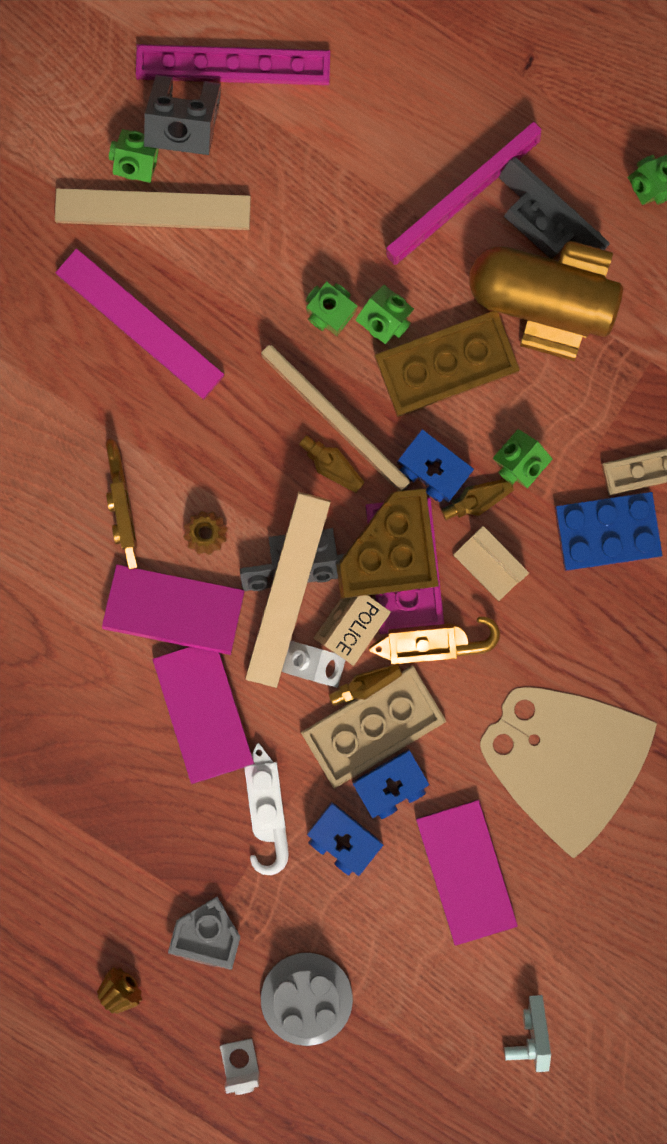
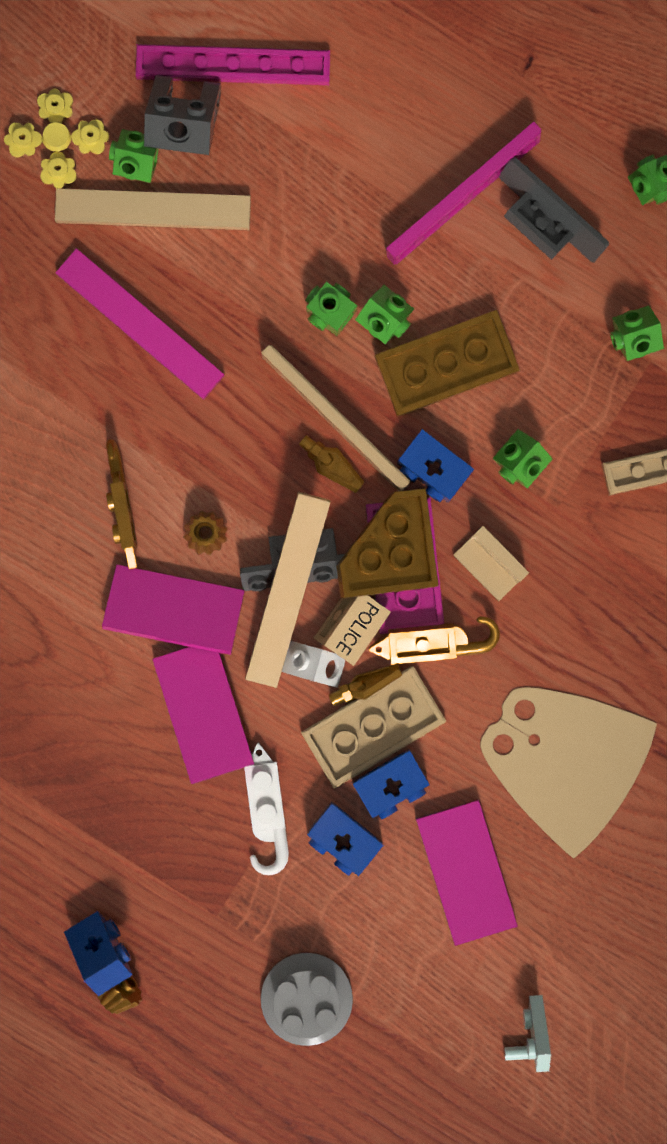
(56, 138): none -> light yellow plant
(99, 953): none -> blue brick
(206, 936): light grey plate -> none
(240, 1079): white bracket -> none
(477, 499): pearl gold piece -> none
(555, 297): pearl gold piece -> none
(608, 531): blue plate -> none
(637, 333): none -> bright green brick

